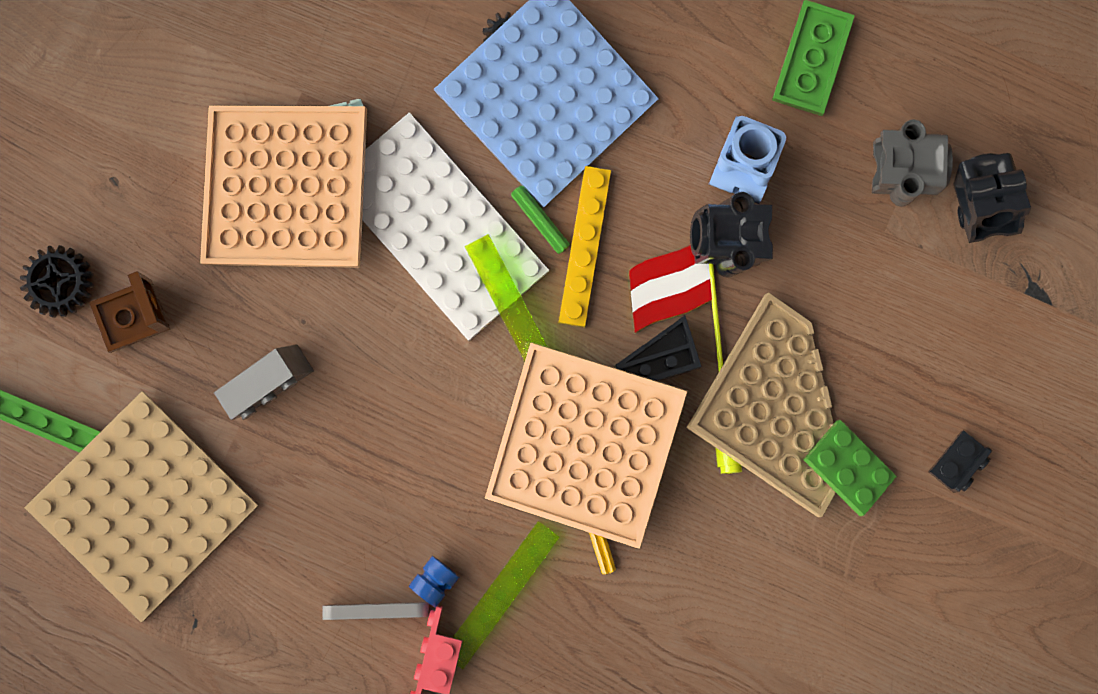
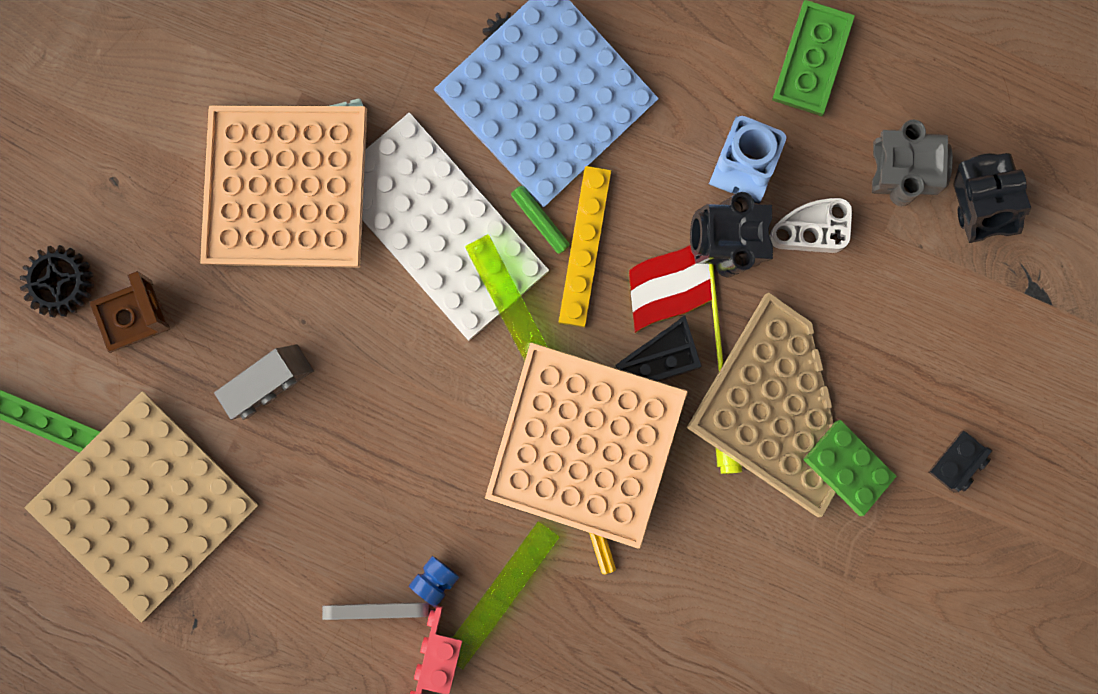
(819, 220): none -> white beam

